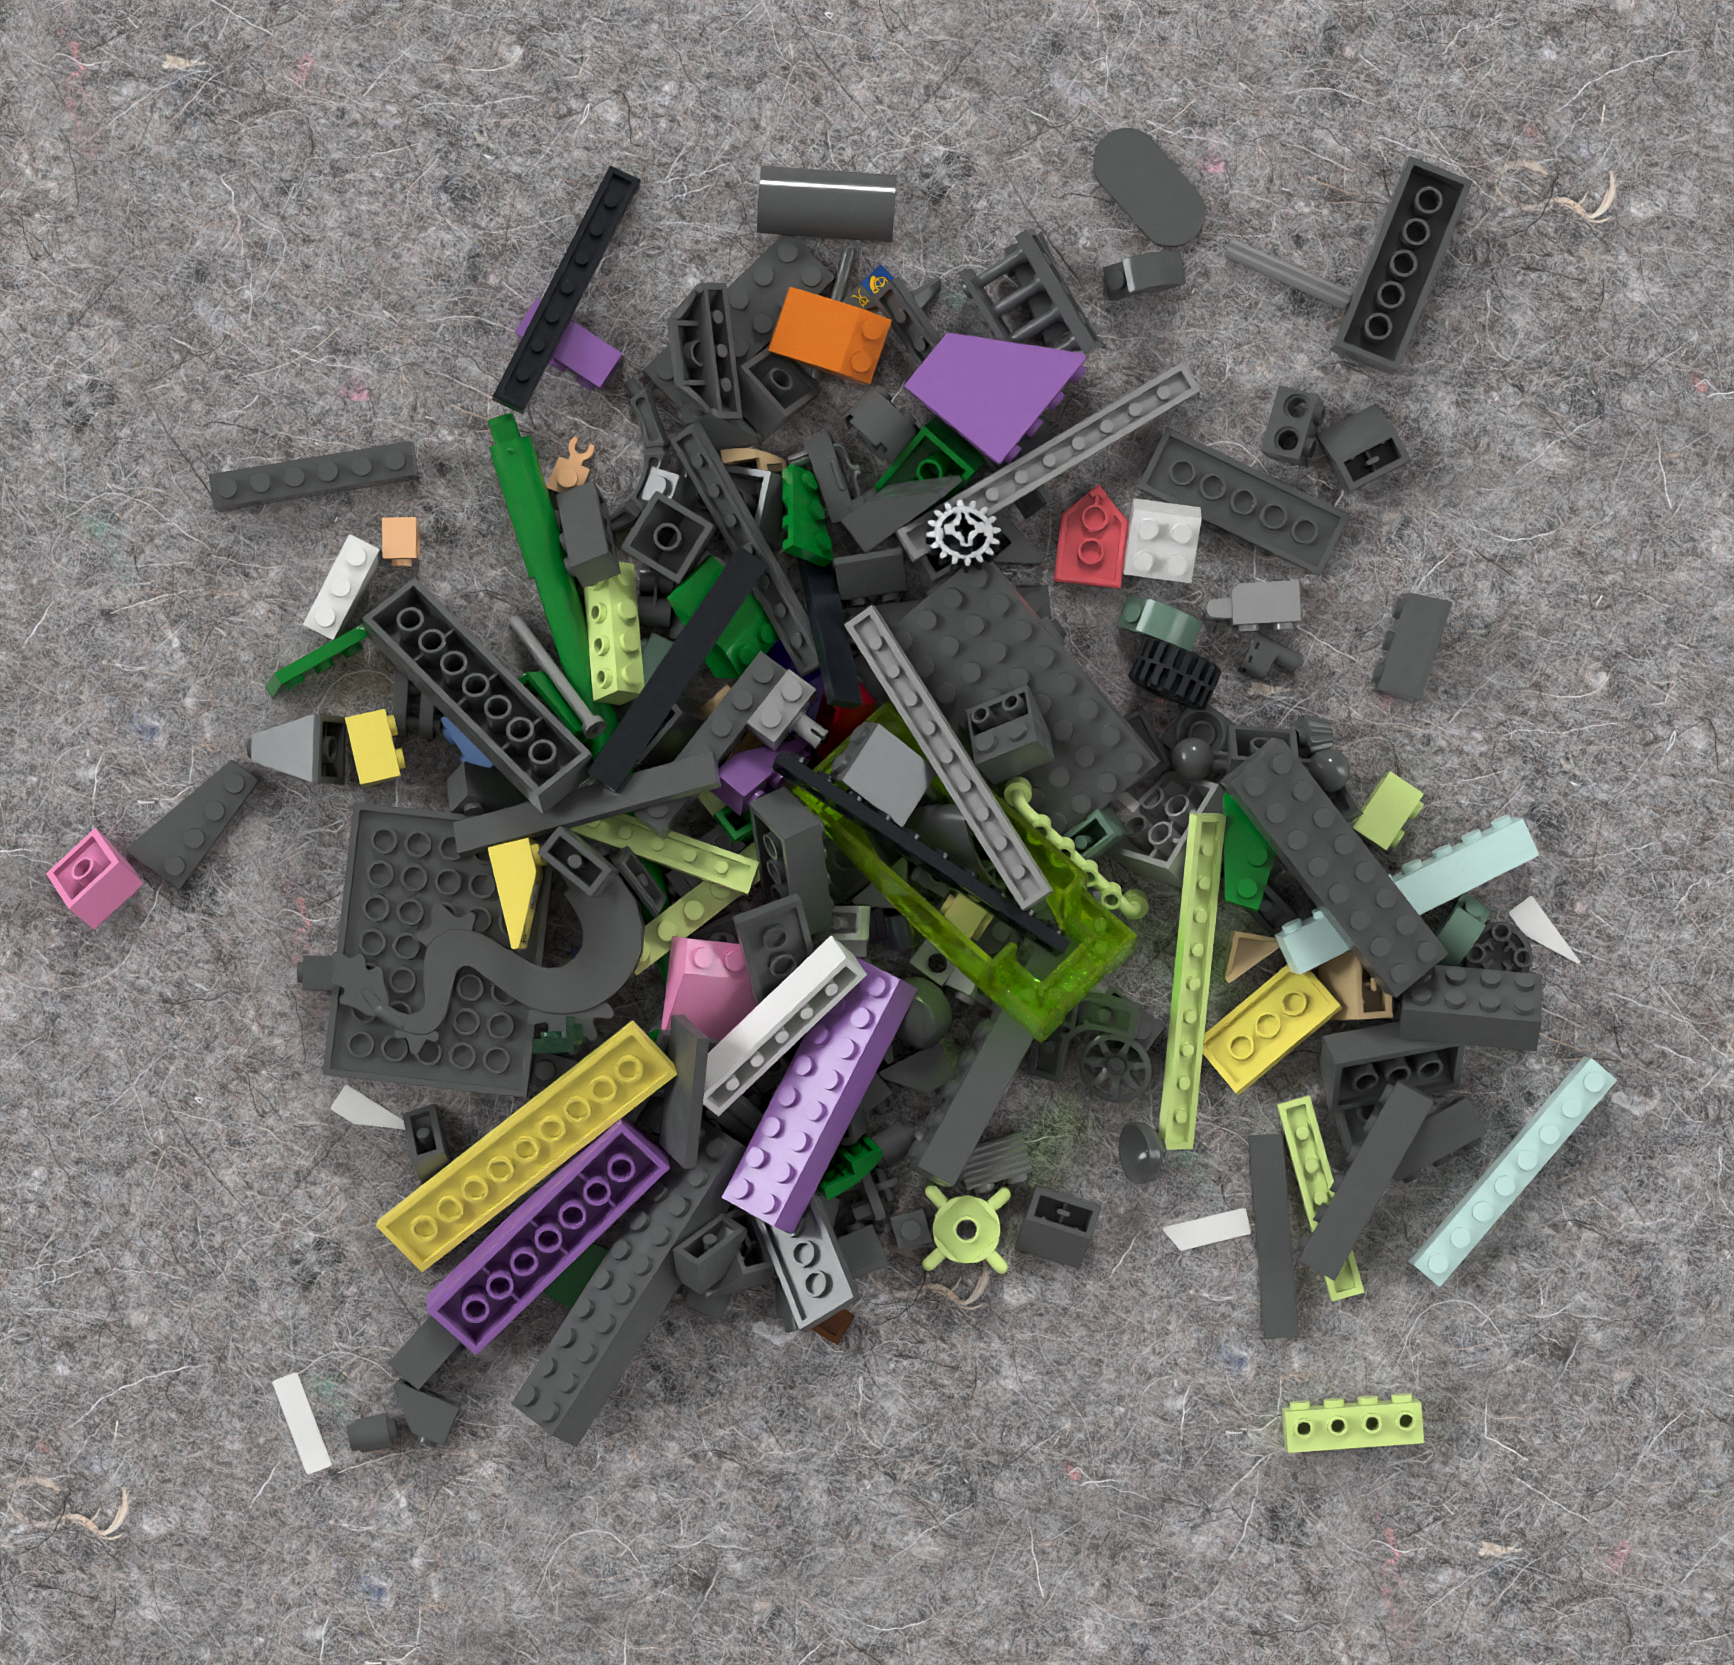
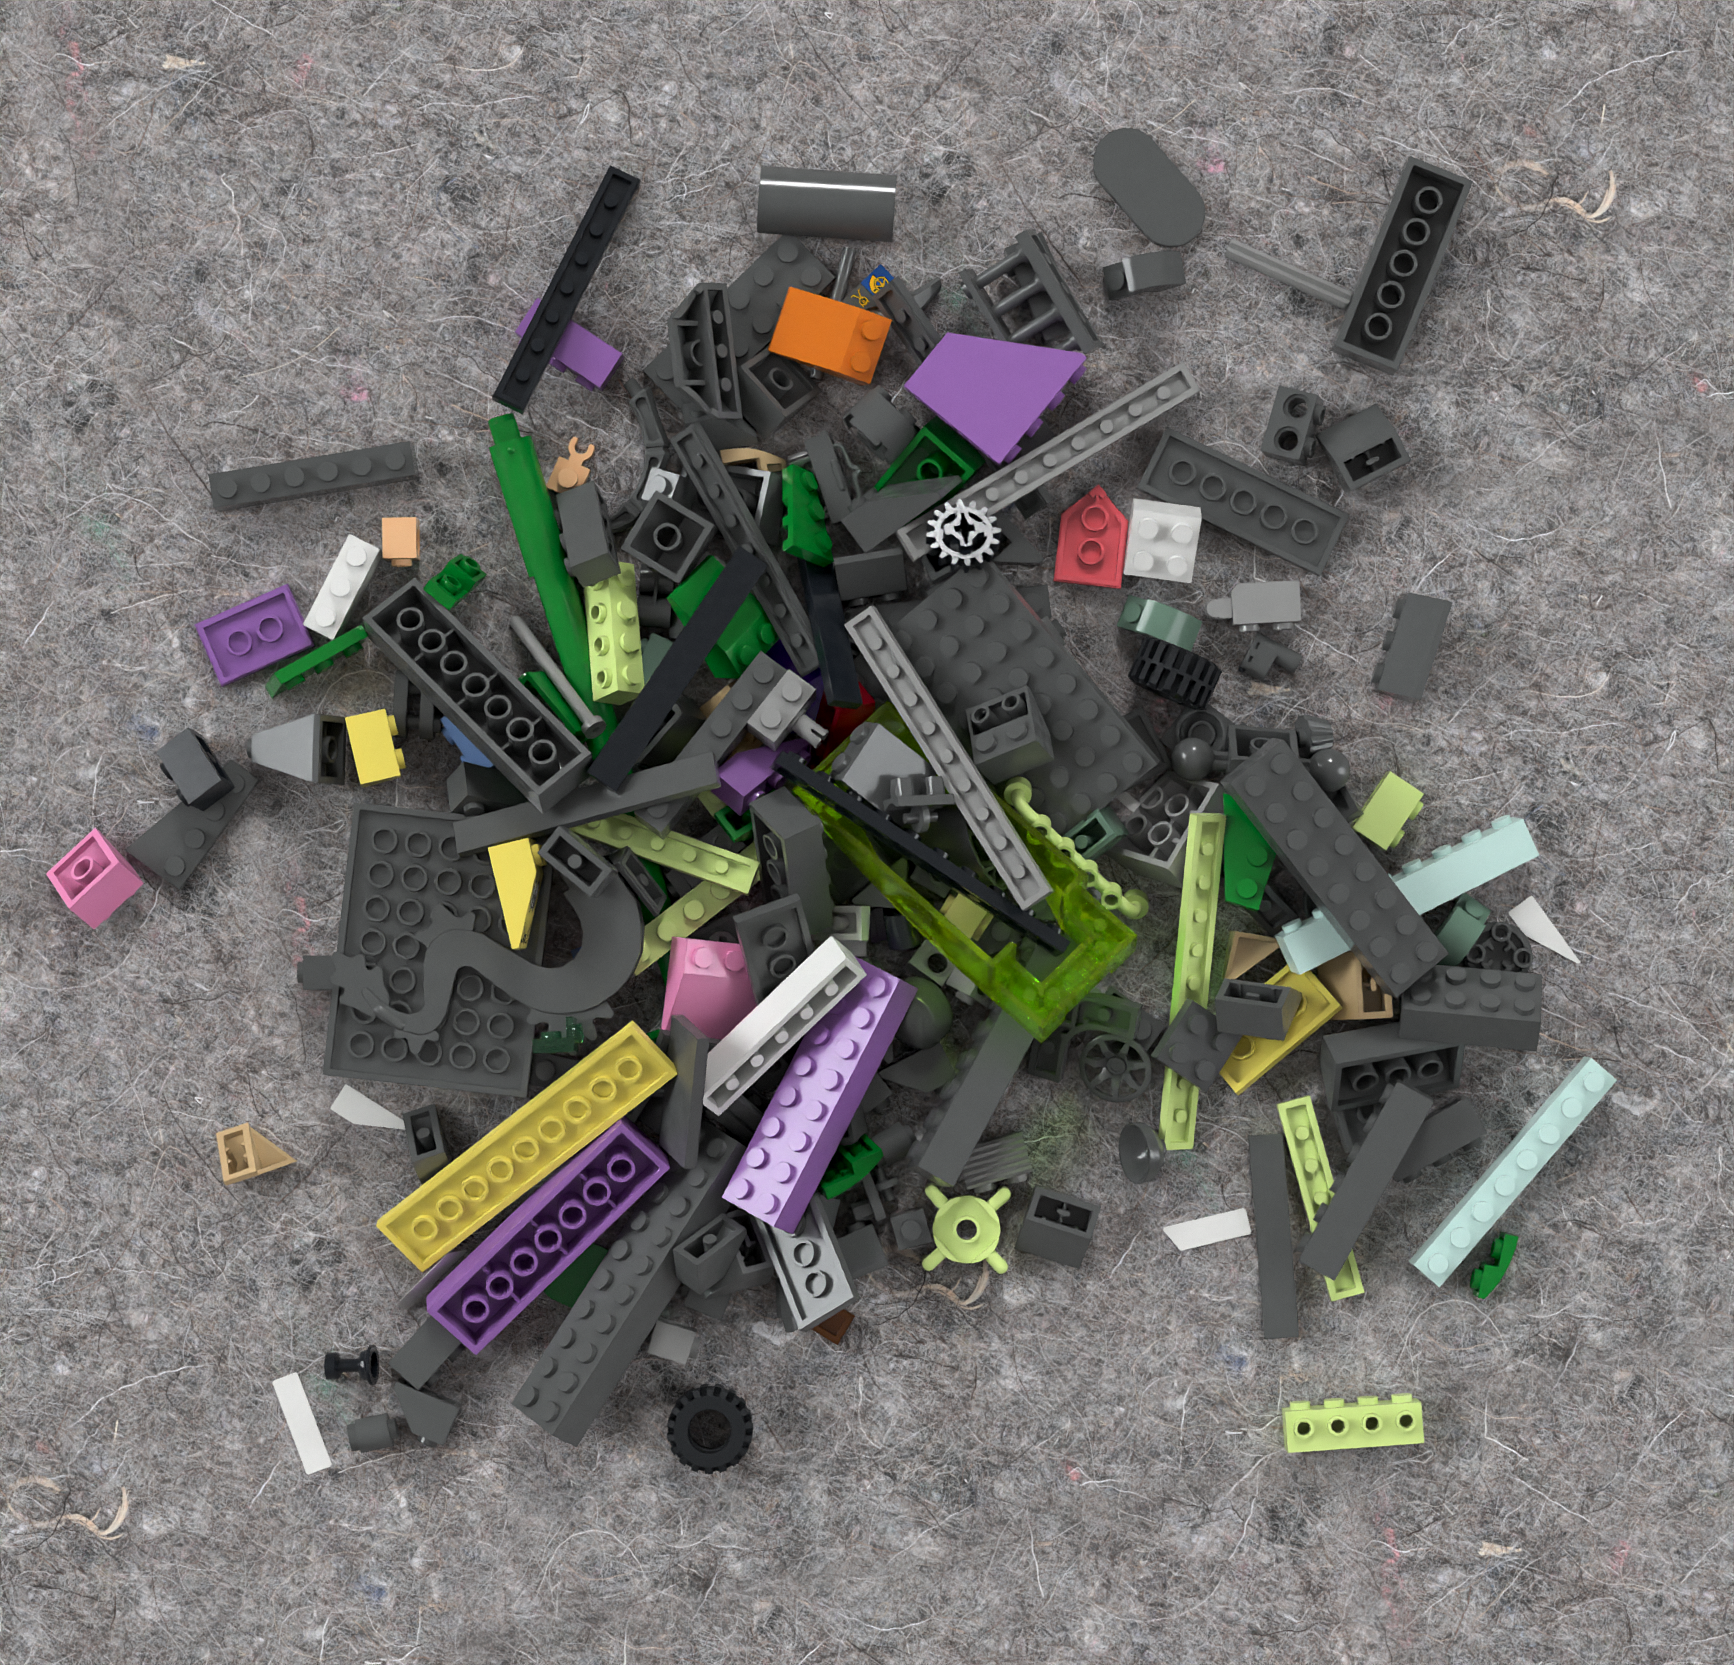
(194, 769): none -> brick
(247, 1154): none -> tan slope
(255, 635): none -> medium lavender tile
(366, 1365): none -> black piece
(429, 1279): none -> white sticker
(455, 581): none -> green slope
(674, 1341): none -> light grey brick
(703, 1457): none -> black tyre
(931, 797): none -> dark grey hips
(1195, 1046): none -> dark grey plate
(1255, 1009): none -> dark grey slope
(1489, 1275): none -> green slope

